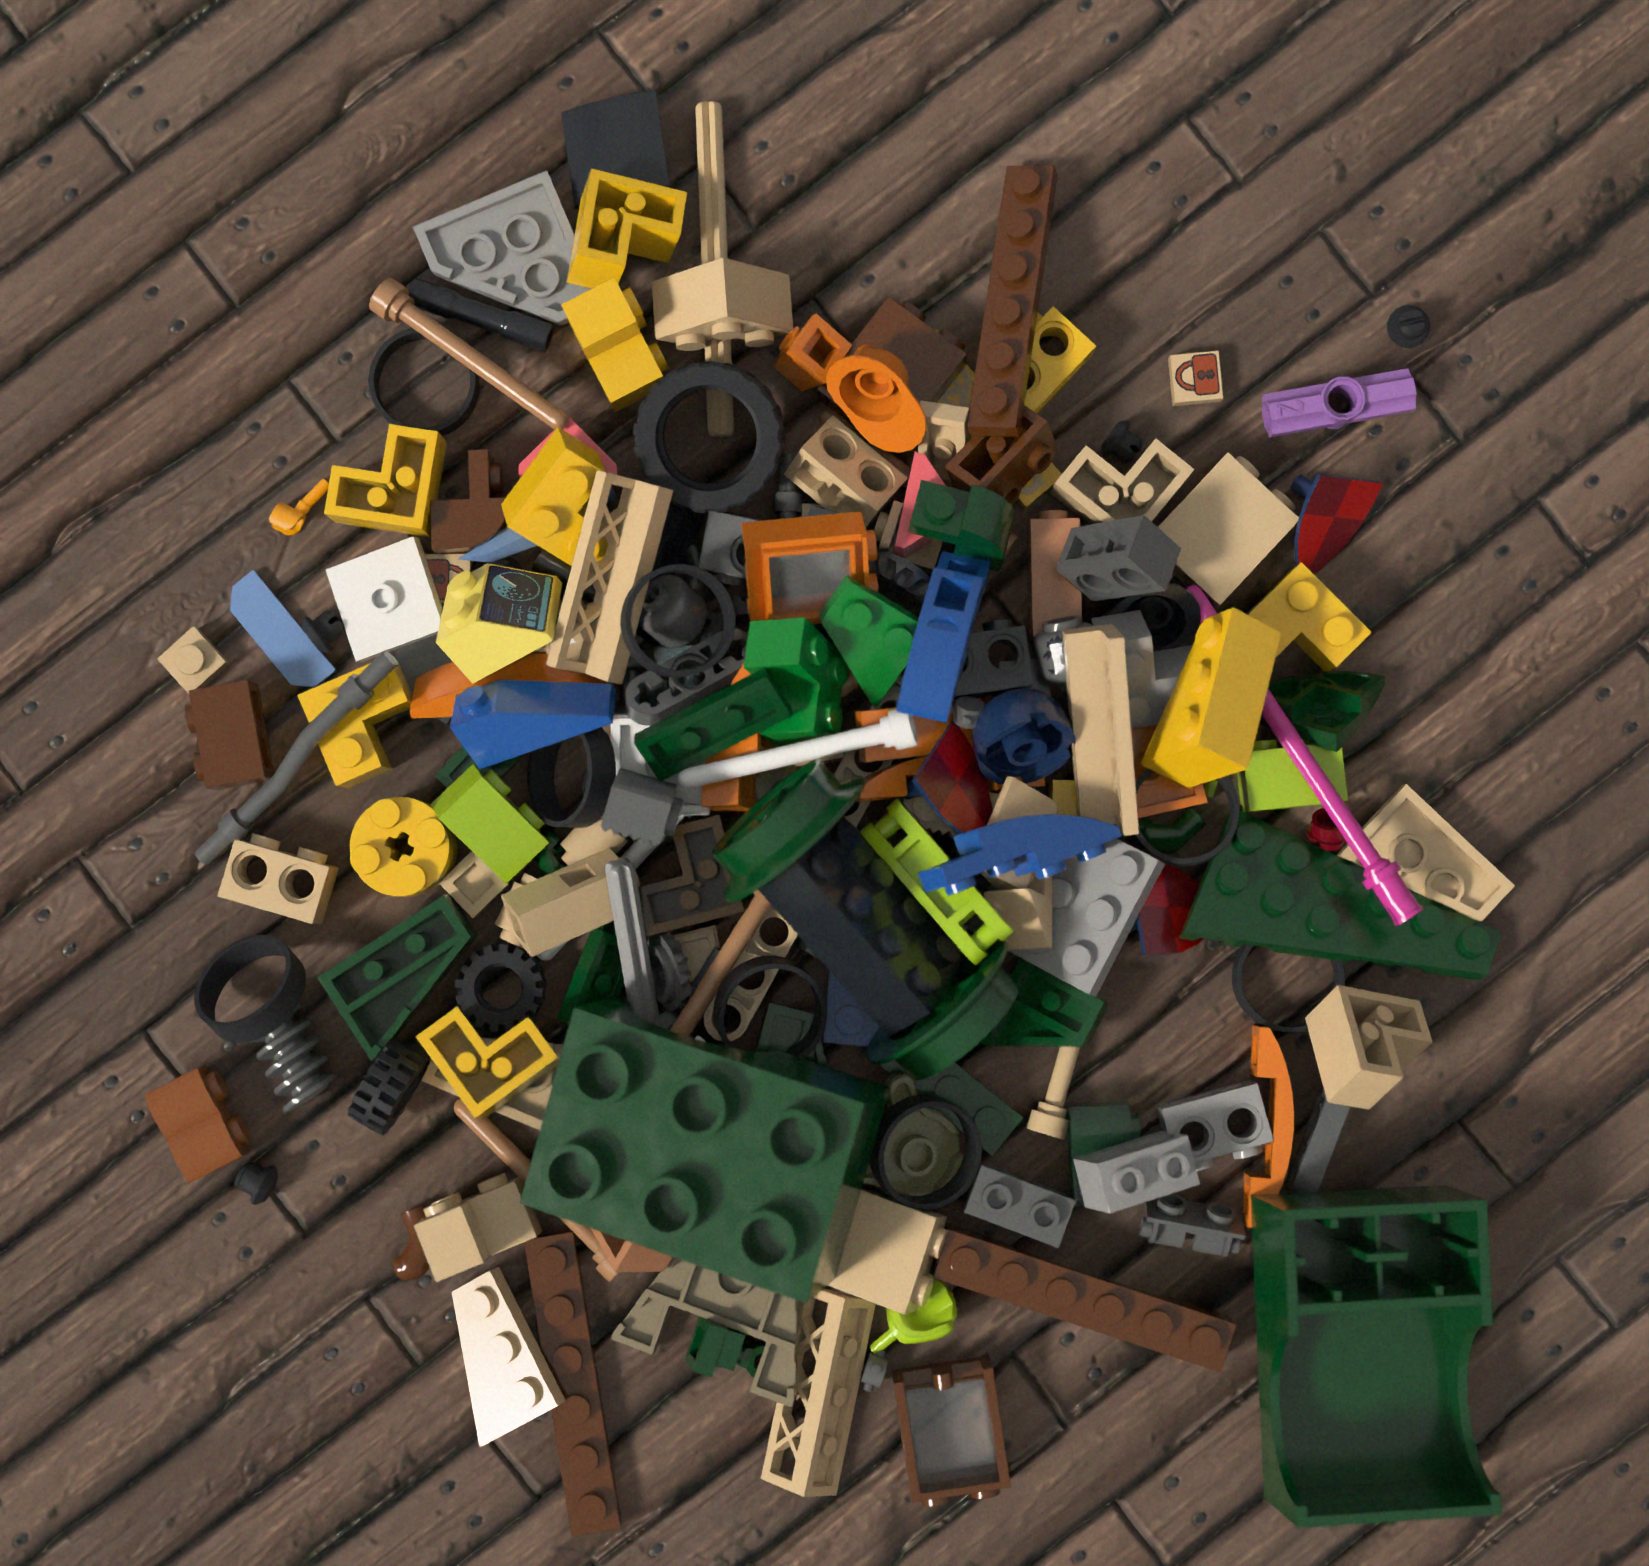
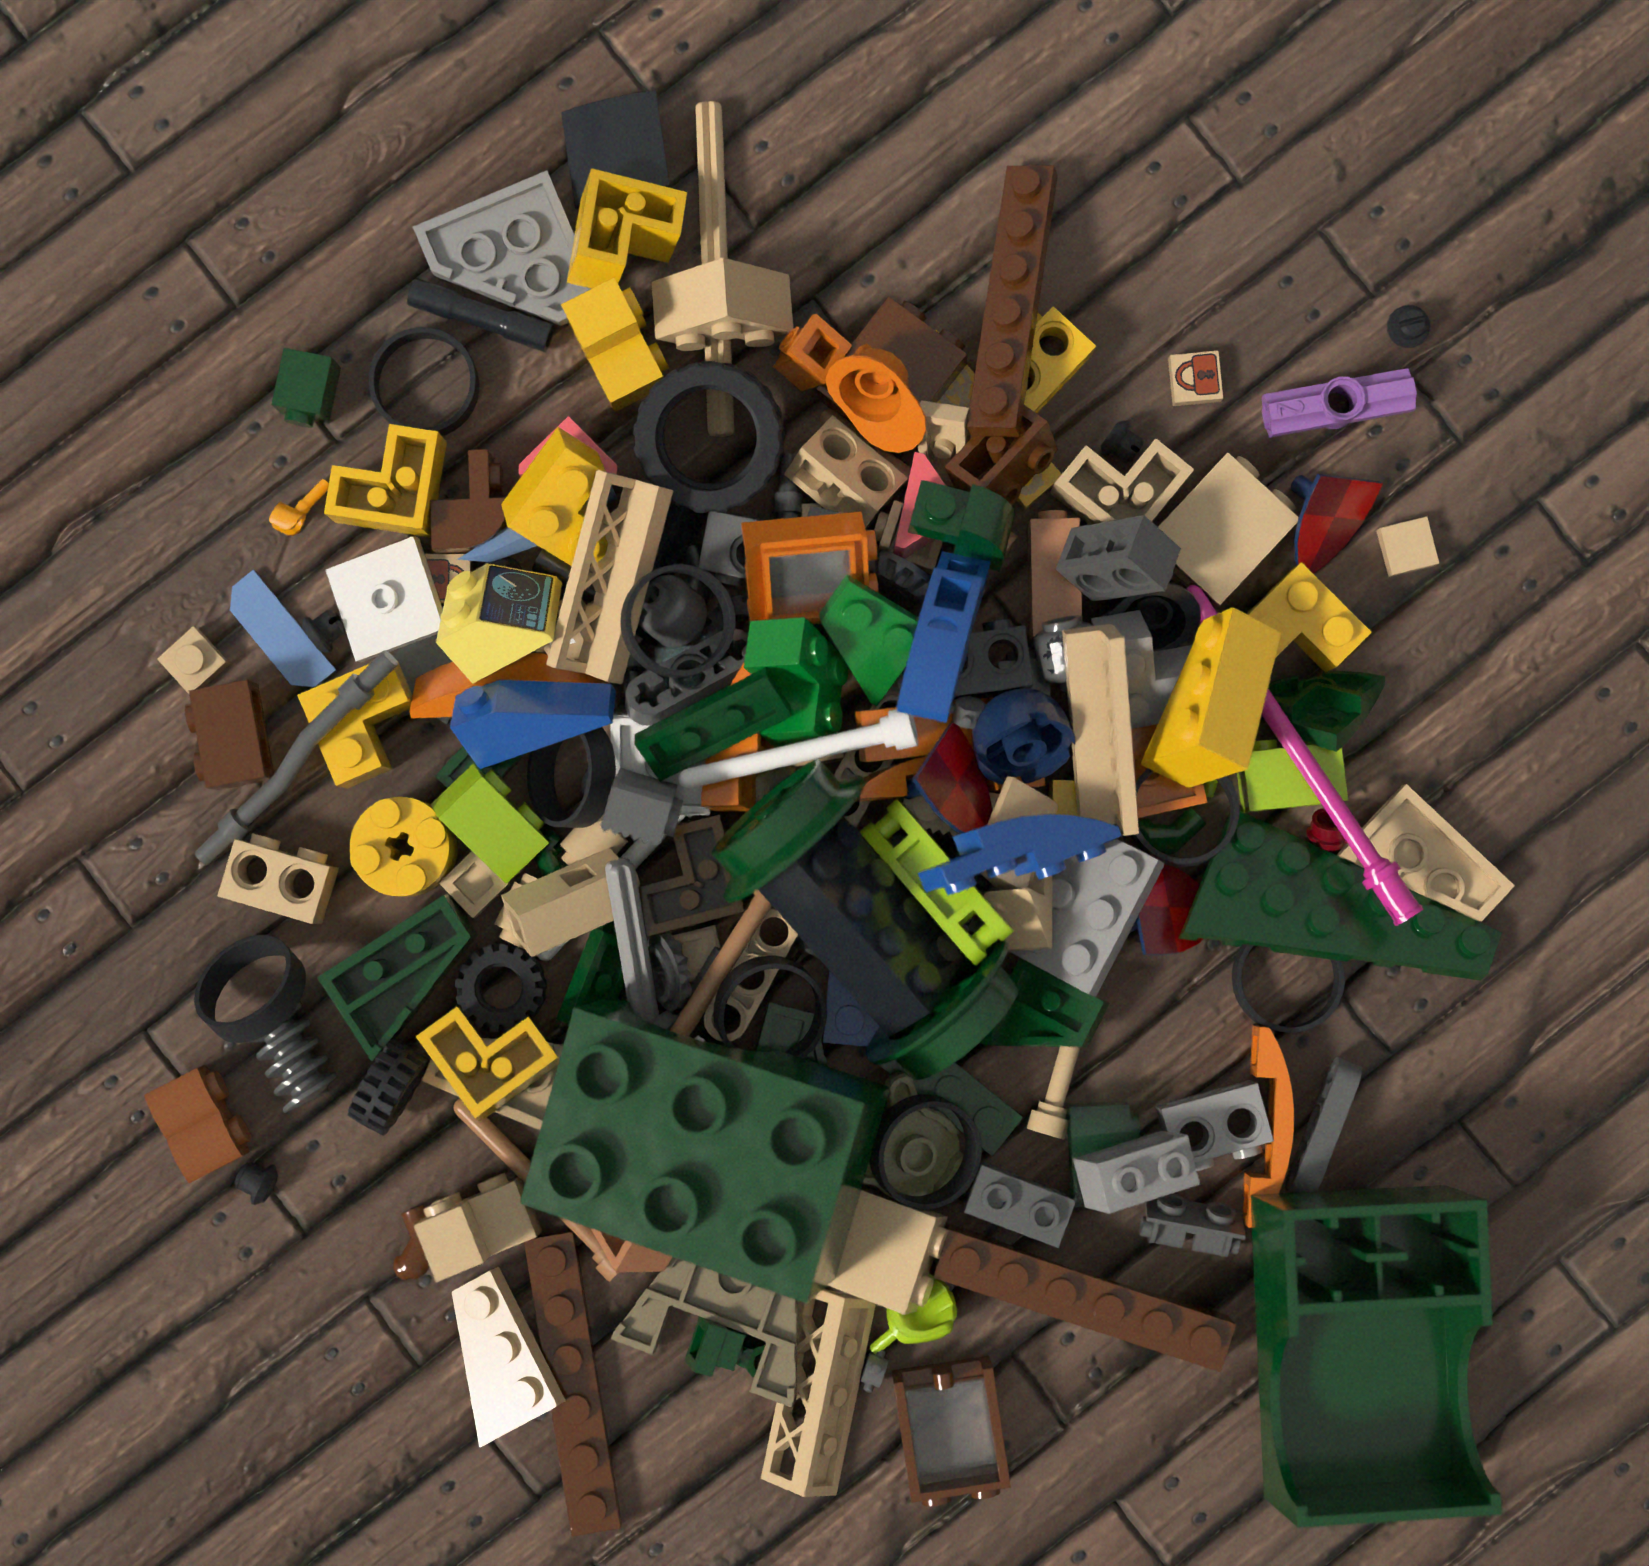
(305, 387): none -> dark green brick
(393, 302): medium nougat piece -> none
(1365, 1043): tan brick -> none
(1407, 546): none -> tan tile

